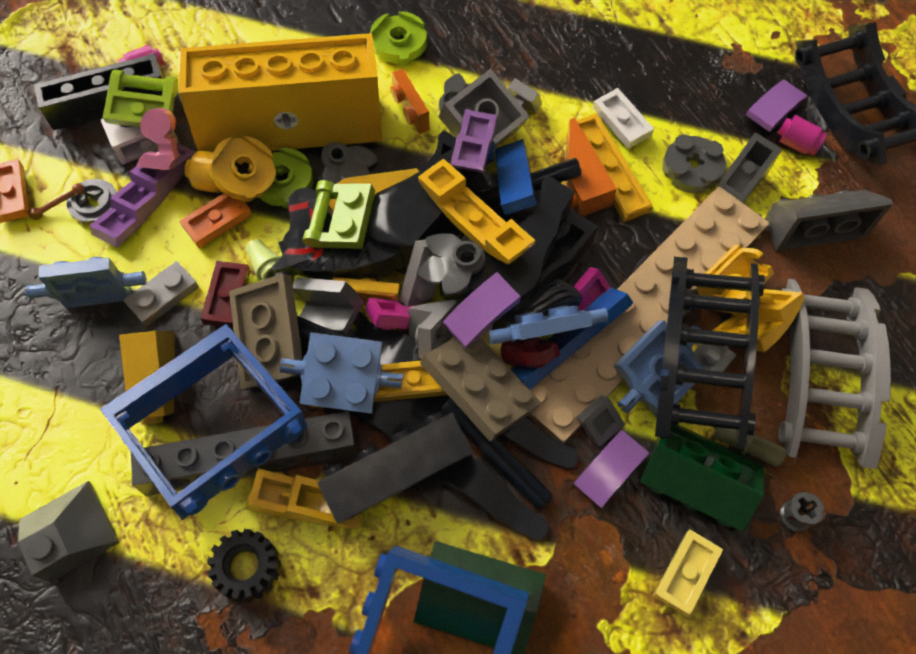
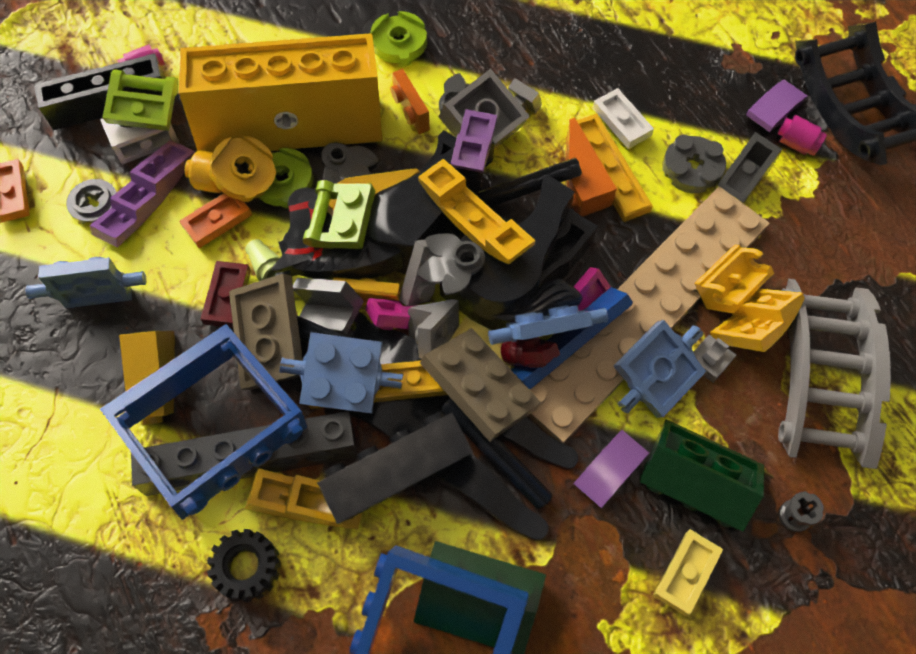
(36, 213): dark orange hinge -> none
(65, 533): dark grey slope -> none
(157, 126): bright pink leg -> none
(161, 293): light grey plate -> none
(481, 309): medium lavender slope -> none
(514, 177): blue tile -> none
(600, 420): dark grey plate -> none
(681, 334): black fence -> none
(754, 446): olive axle -> none
(825, 218): dark grey slope -> none

